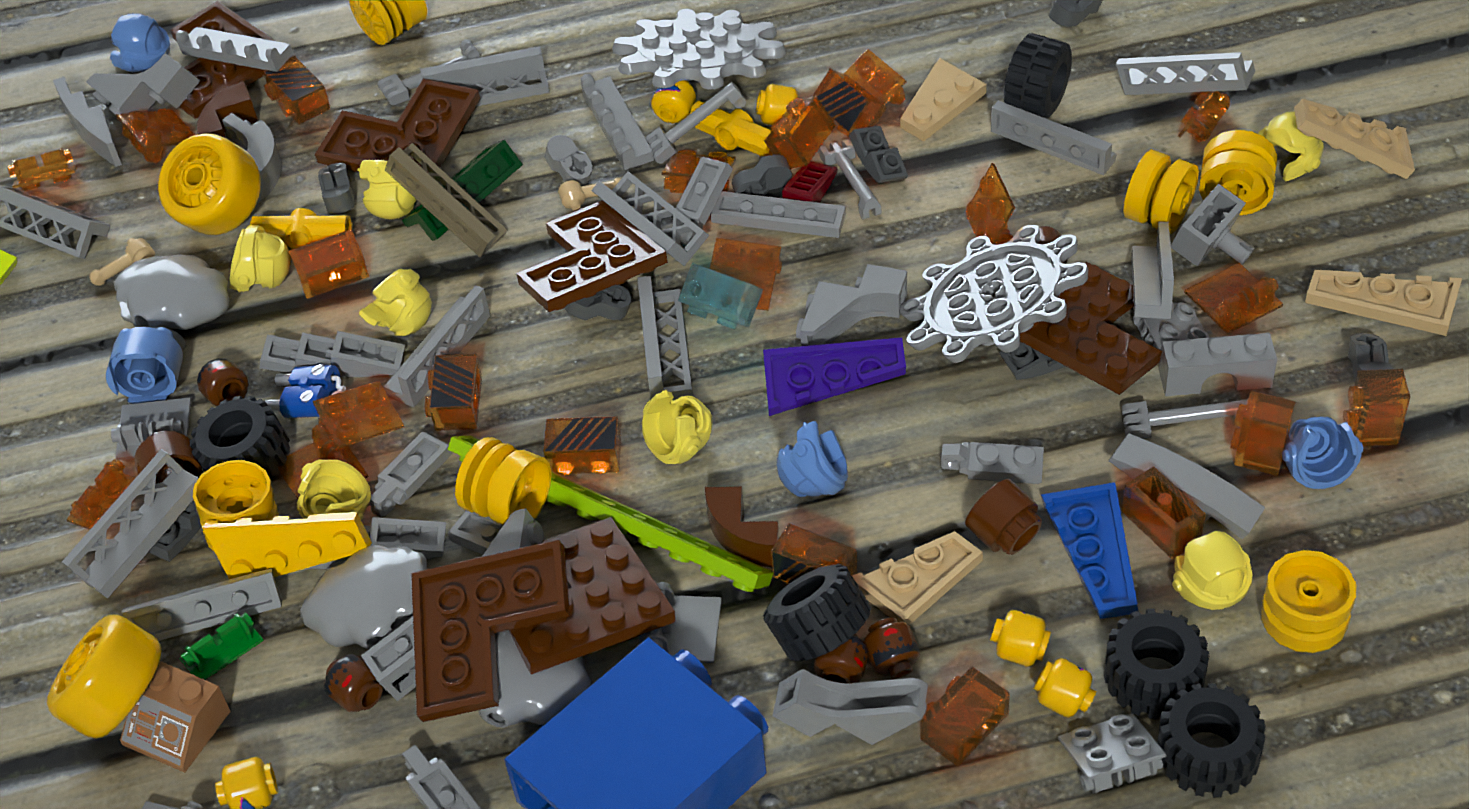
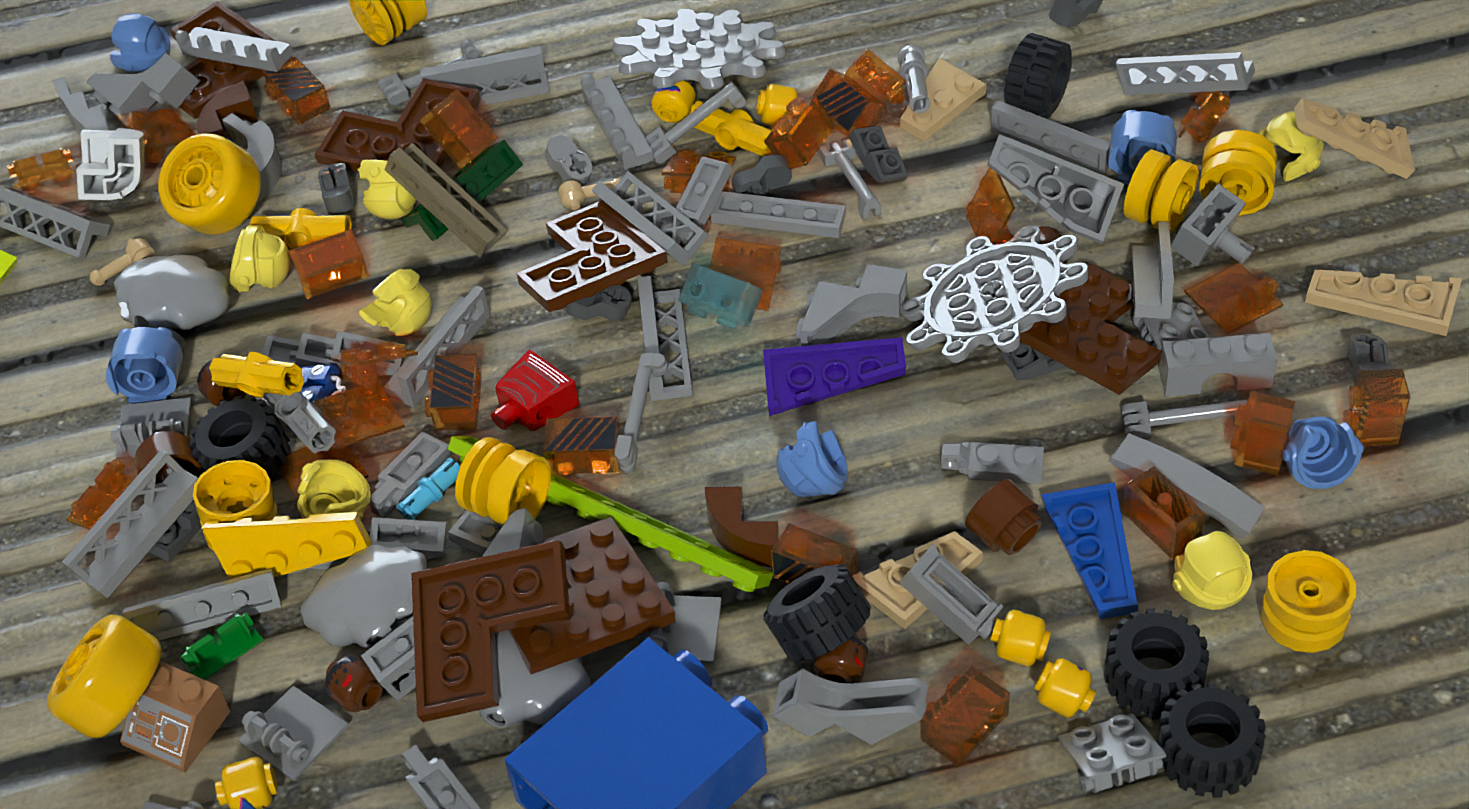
(110, 163): none -> white brick
(257, 374): none -> yellow piece
(291, 732): none -> light grey hinge
(304, 420): none -> light grey piece
(360, 365): none -> clear orange hinge
(429, 490): none -> medium azure pin
(459, 128): none -> clear orange brick
(533, 393): none -> red torso
(626, 448): none -> light grey hinge
(675, 427): light yellow helmet -> none
(809, 189): dark red slope -> none
(891, 648): reddish brown head -> none
(914, 71): none -> light grey pin
(951, 596): none -> light grey window
(1067, 192): none -> light grey wedge
(1135, 136): none -> medium blue brick

